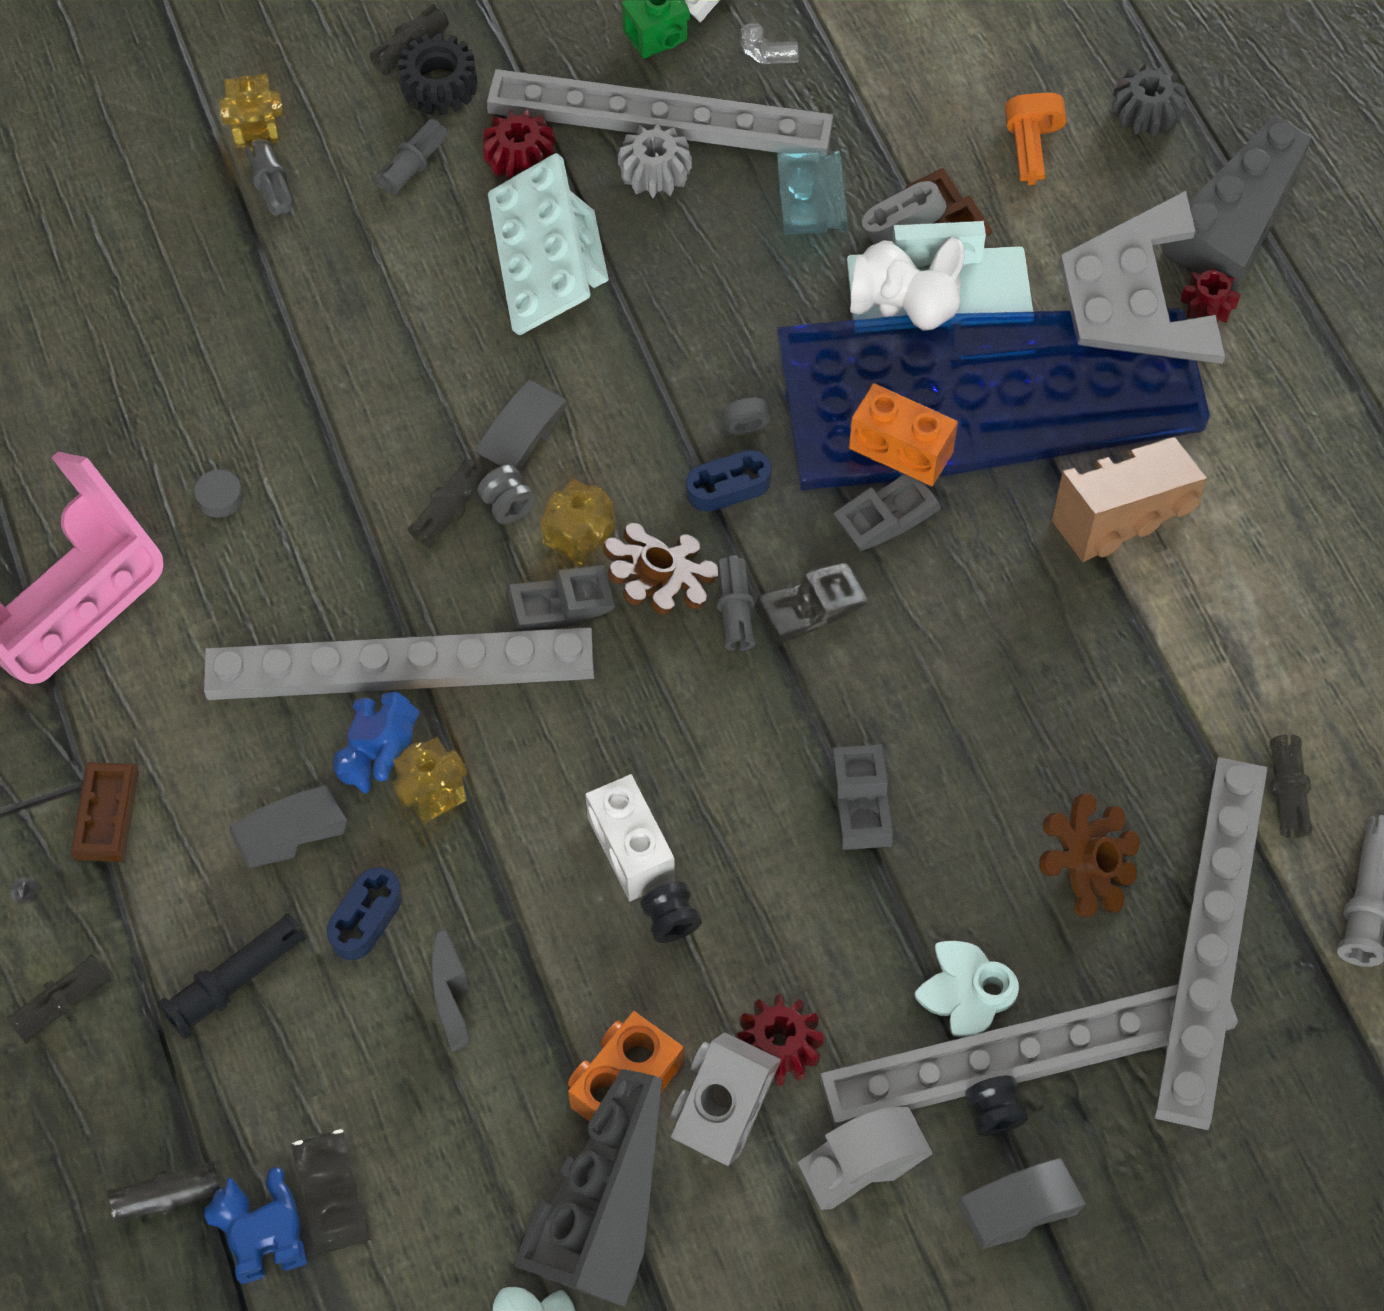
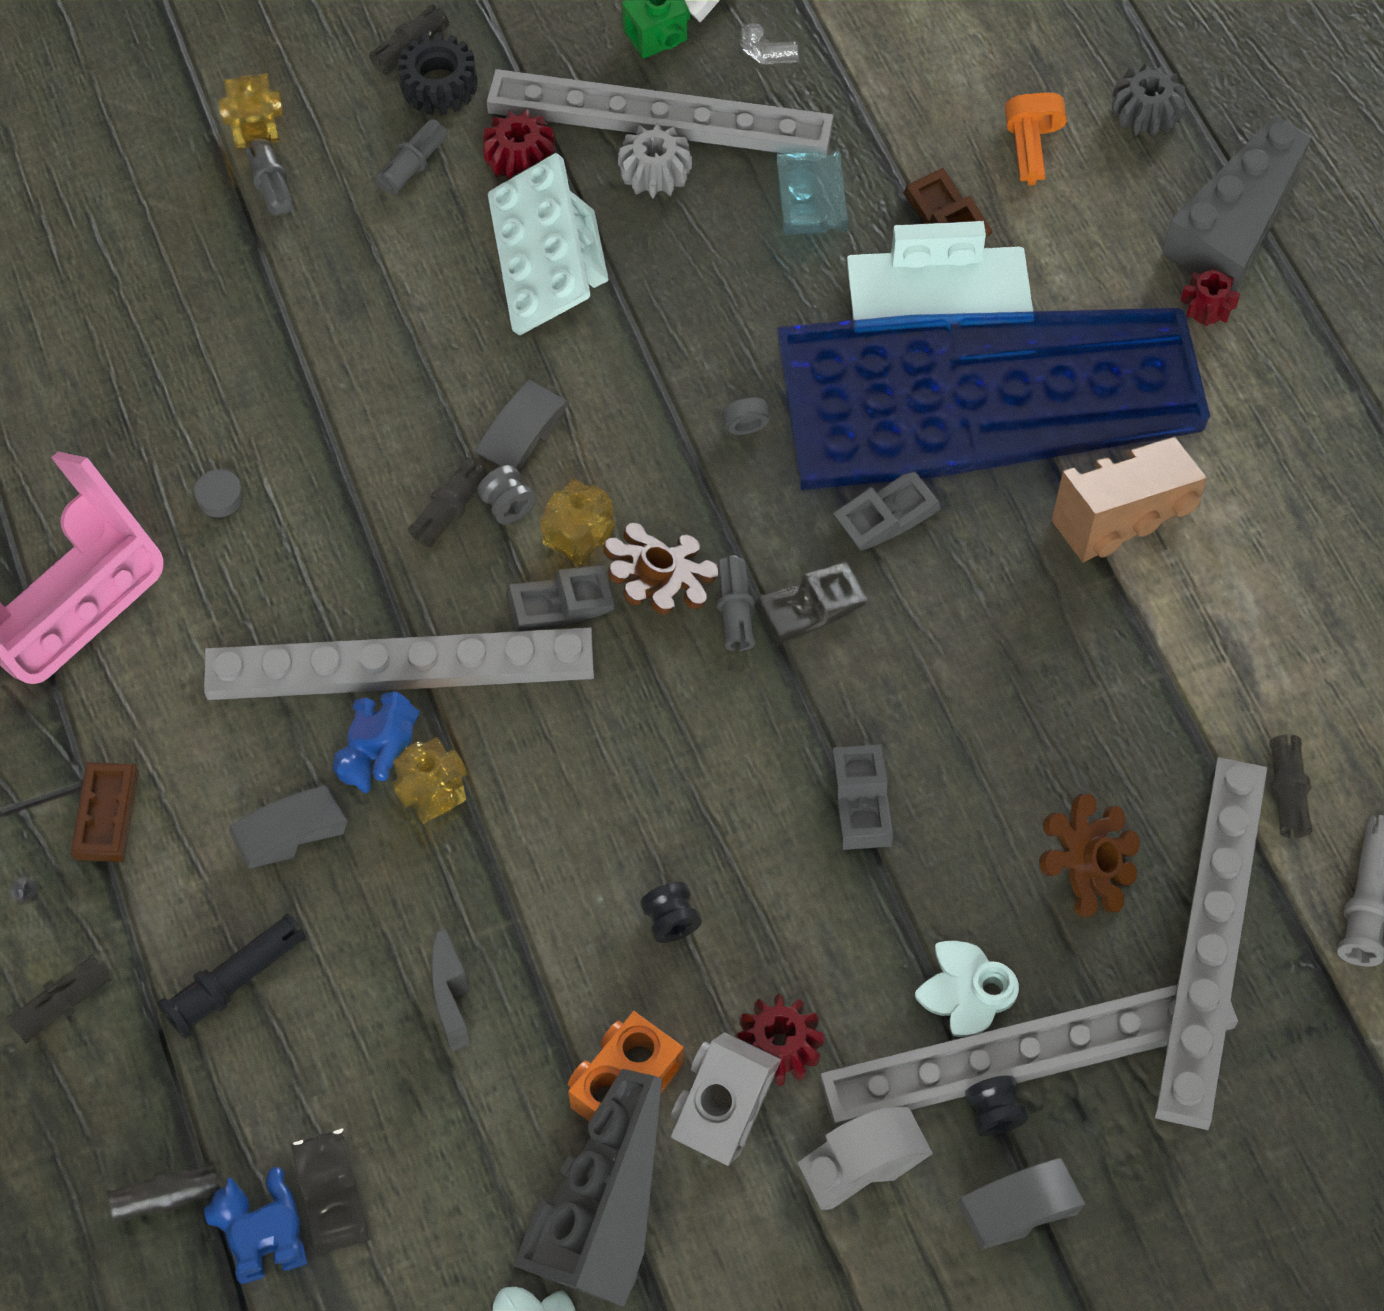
(373, 919): dark blue beam -> none
(630, 837): white brick -> none
(728, 480): dark blue beam -> none
(891, 280): white animal -> none
(903, 434): orange brick -> none
(915, 205): light grey beam -> none
(1119, 292): light grey wing -> none

